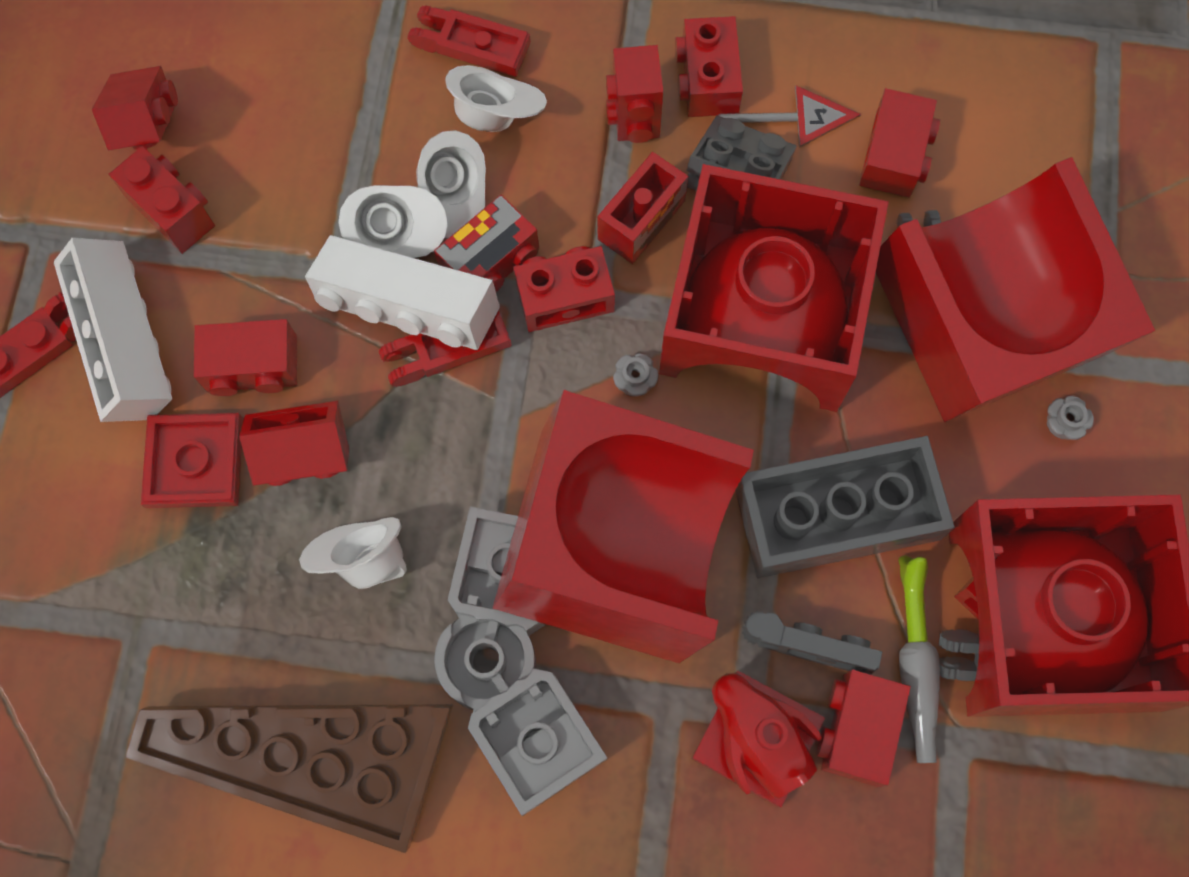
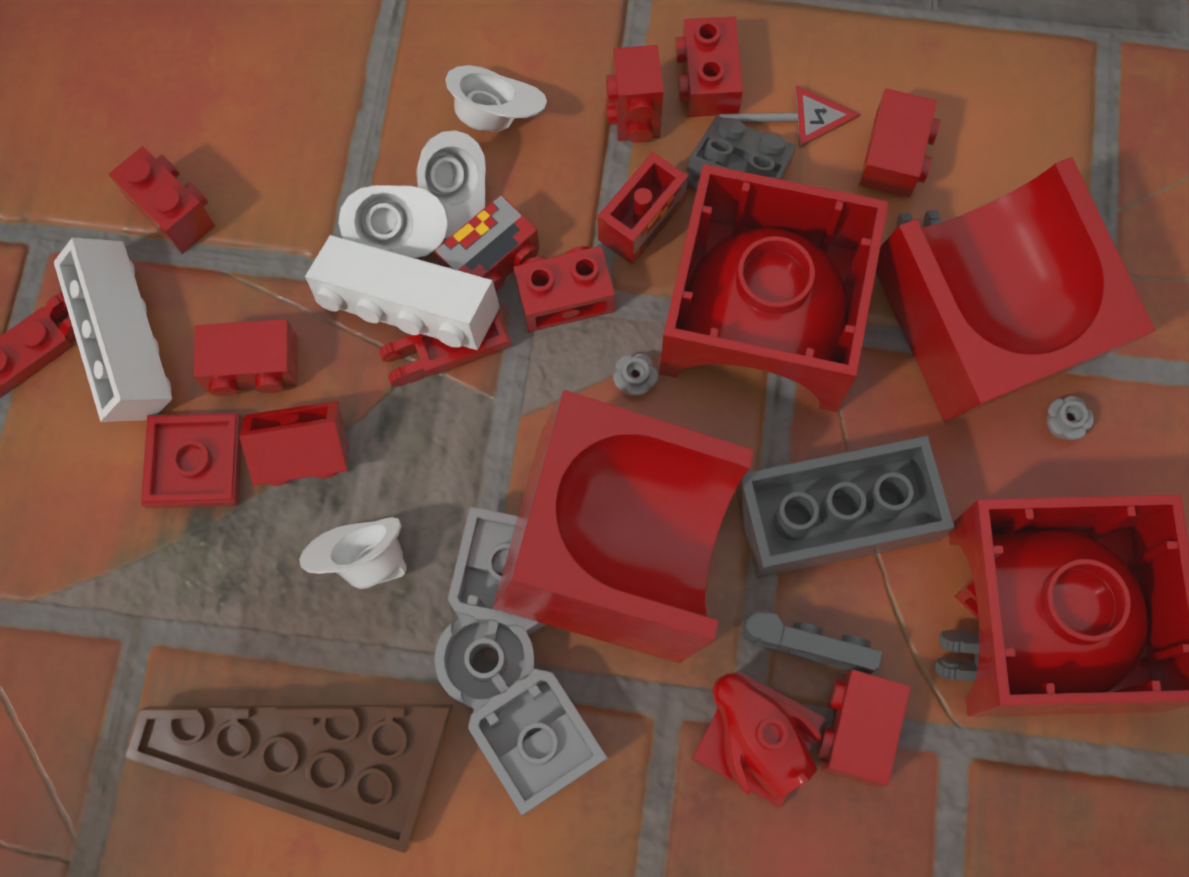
(135, 108): red brick -> none
(471, 39): red hinge -> none
(919, 661): light grey piece -> none

